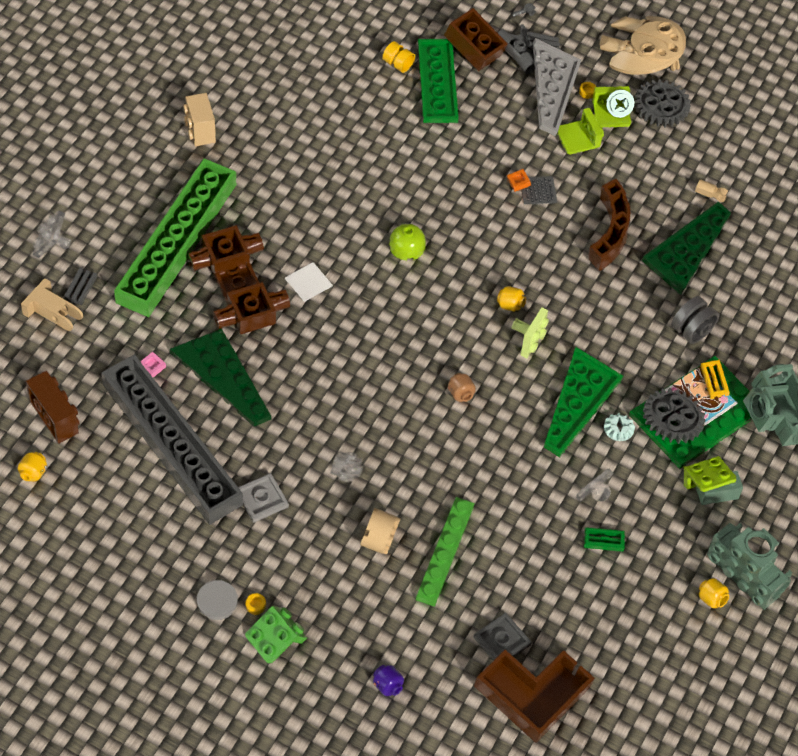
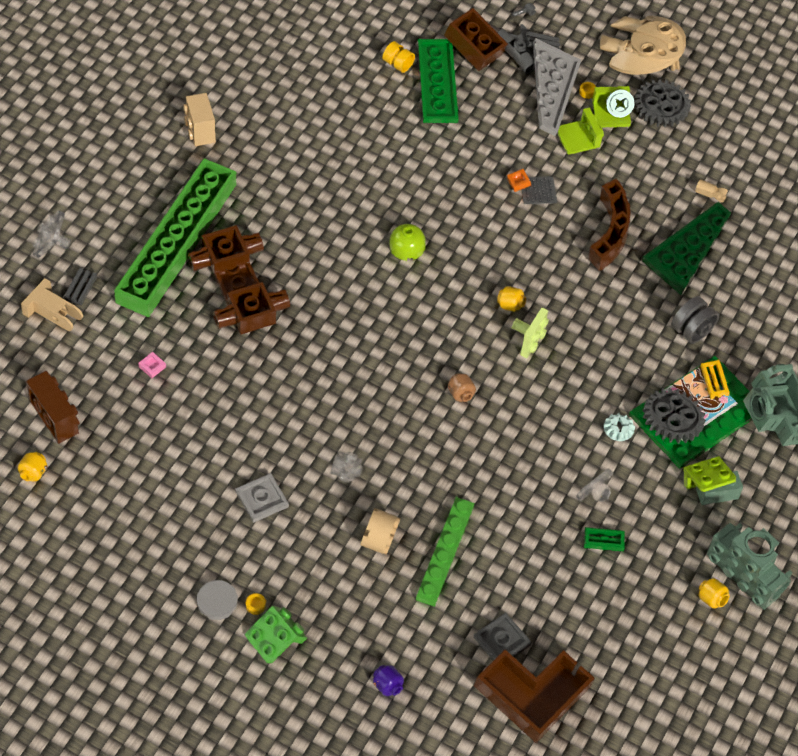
(172, 439): dark grey brick -> none
(221, 370): dark green wing -> none
(308, 281): white sticker -> none
(582, 395): green wing -> none

